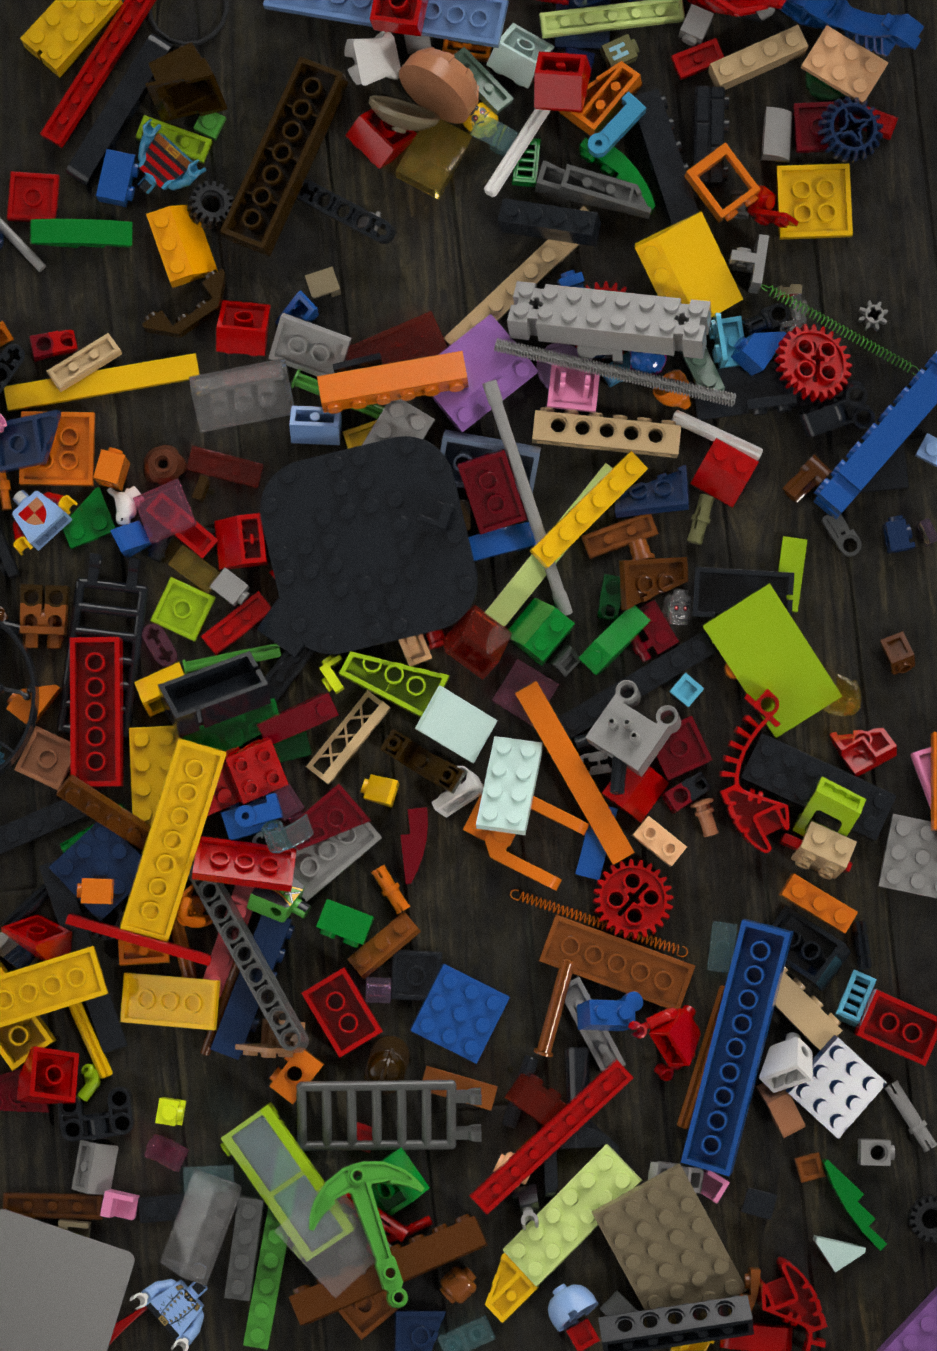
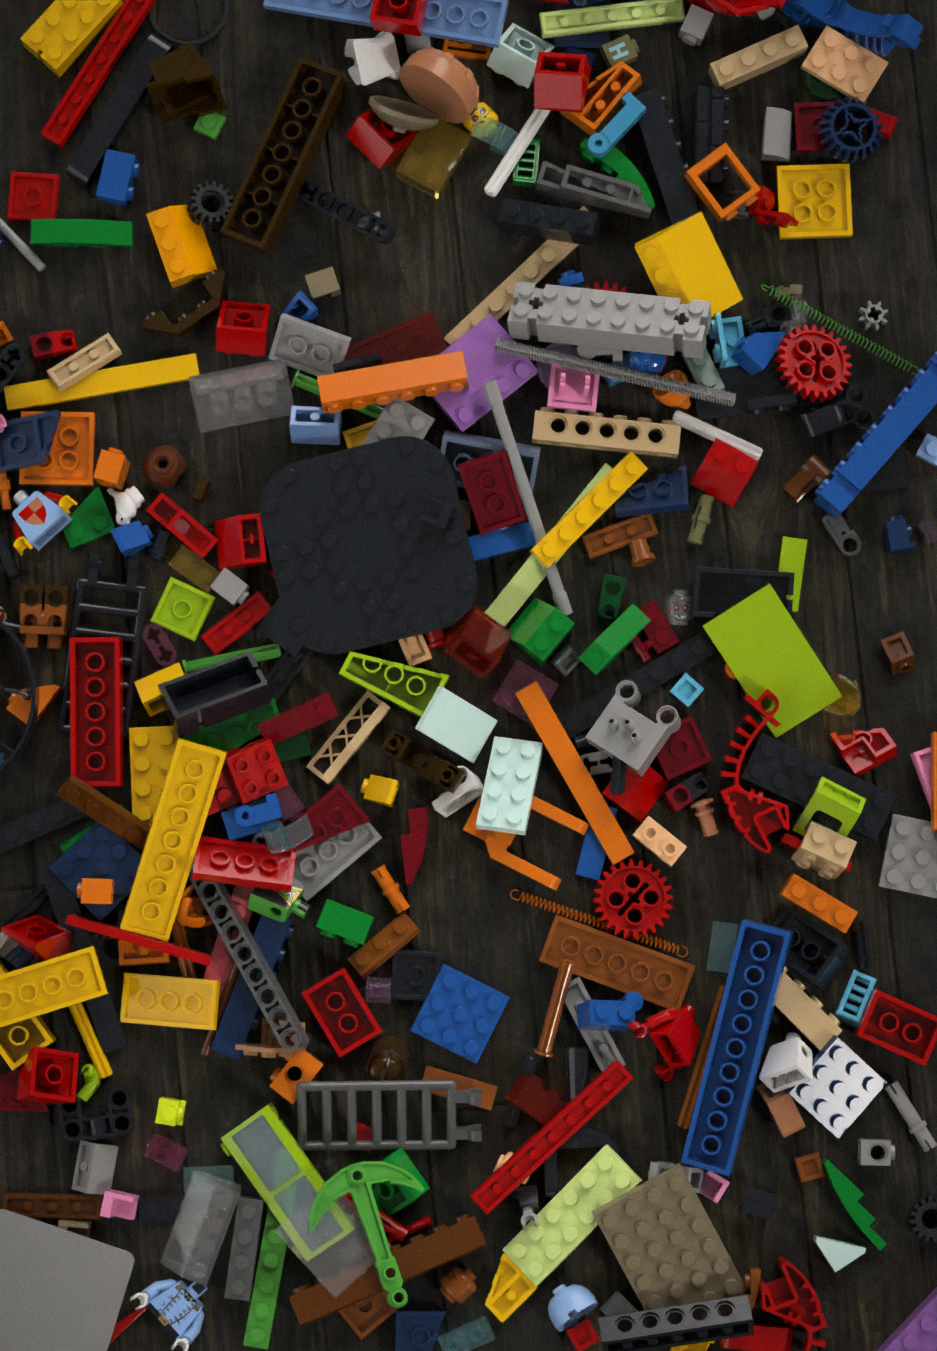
(45, 758): nougat tile -> none
(164, 162): torso -> none
(164, 511): clear pink tile -> none
(191, 144): lime tile -> none
(225, 467): clear red tile -> none
(330, 680): neon yellow bracket -> none
(490, 90): sand green plate -> none
(649, 577): reddish brown wing -> none
(696, 58): red plate -> none
(753, 263): light grey bracket -> none

